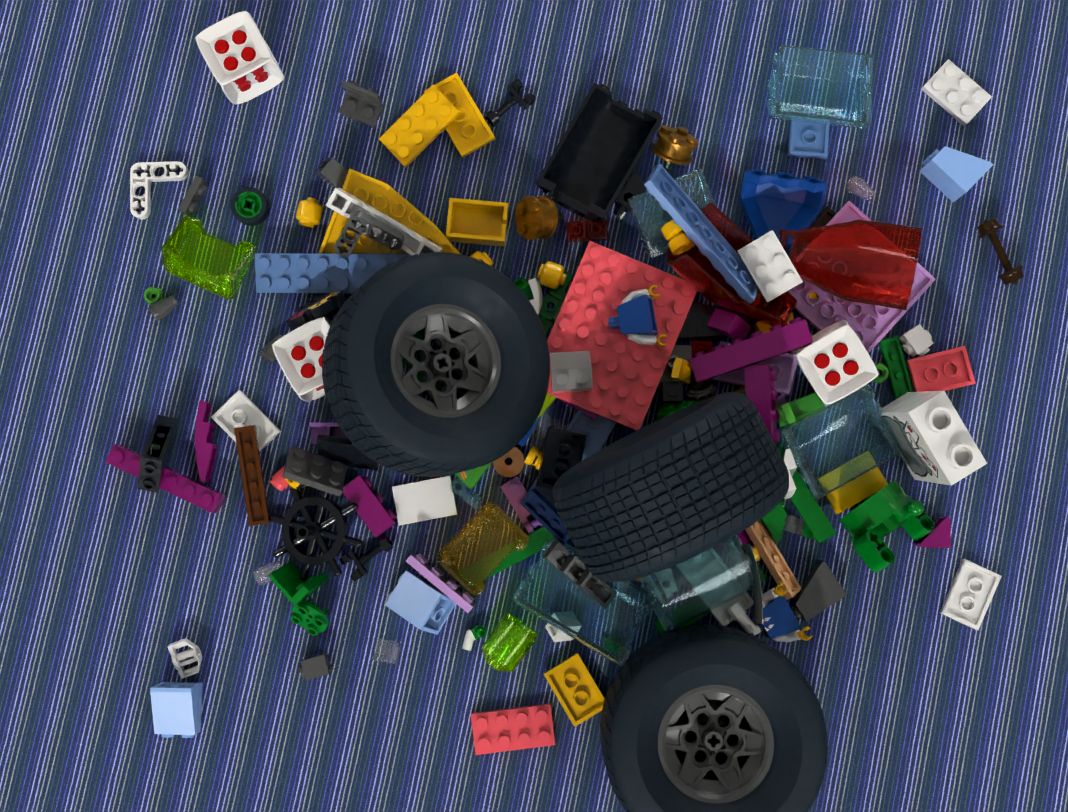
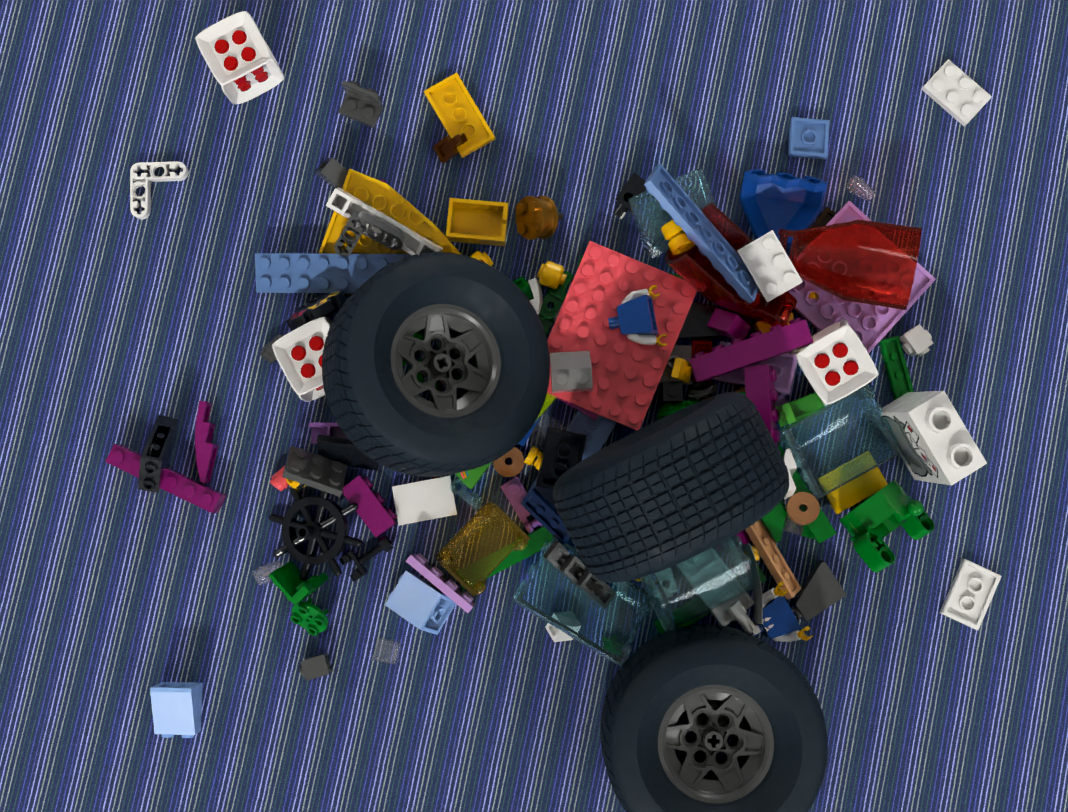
(151, 291): bright green plate -> none
(163, 307): dark grey cone -> none
(185, 657): white piece -> none
(195, 192): dark grey plate -> none
(206, 259): clear neon green windscreen -> none
(242, 412): white tile -> none
(252, 475): reddish brown plate -> none
(260, 206): wheel -> none
(309, 212): yellow head -> none
(419, 125): yellow plate -> none
(447, 147): none -> reddish brown plate
(472, 634): arm -> none
(493, 116): black bar -> none
(508, 644): clear neon green cylinder -> none
(512, 729): coral plate -> none
(575, 689): yellow plate -> none
(586, 231): clear red slope -> none
(597, 154): black cylinder -> none
(674, 146): pearl gold wheel -> none
(807, 500): none -> medium nougat piece
(821, 87): clear light blue cylinder -> none
(884, 373): bright green plate -> none
(939, 537): magenta slope -> none
(941, 371): coral plate -> none
(954, 171): light blue slope -> none
(989, 229): dark brown piece -> none

